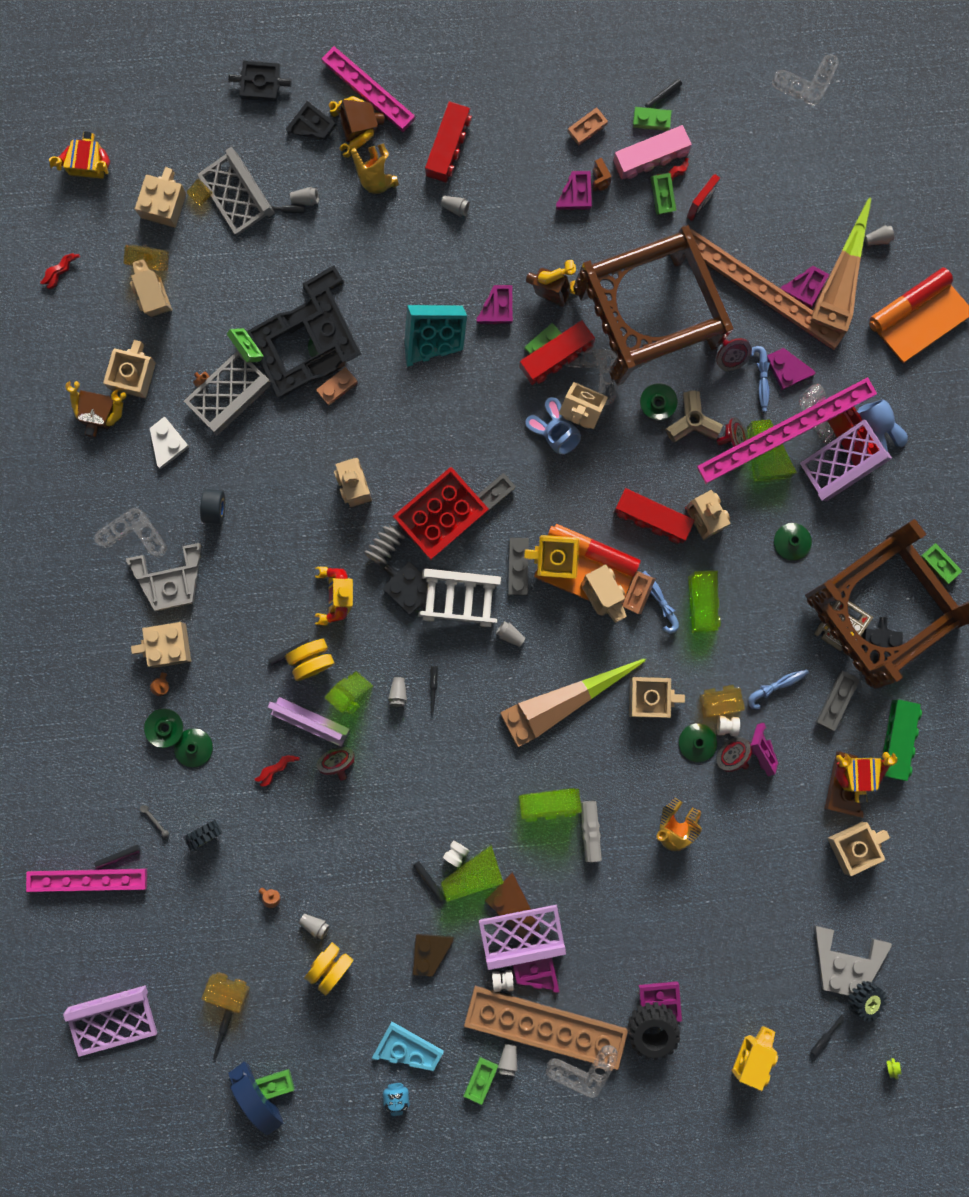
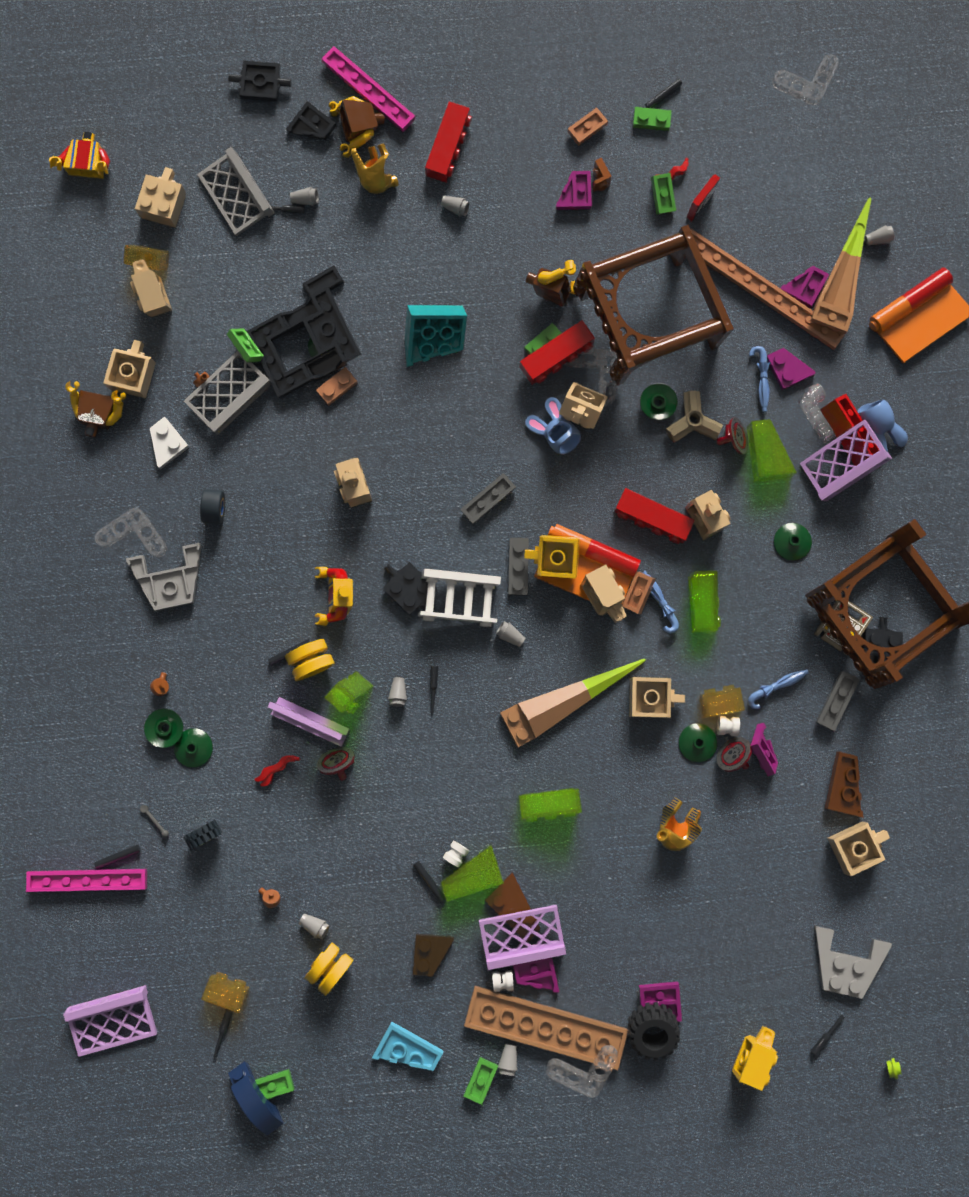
(52, 273): red hair -> none
(164, 645): tan hinge -> none
(199, 192): clear yellow tile -> none
(384, 545): light grey piece -> none
(396, 1099): dark azure head -> none
(440, 513): red slope -> none
(498, 306): magenta wing -> none
(591, 834): light grey axle -> none
(652, 152): bright pink brick -> none
(733, 354): shield -> none
(786, 430): dark pink plate -> none
(862, 773): torso -> none
(867, 1001): black wheel -> none
(901, 736): green brick -> none
(941, 564): bright green plate -> none

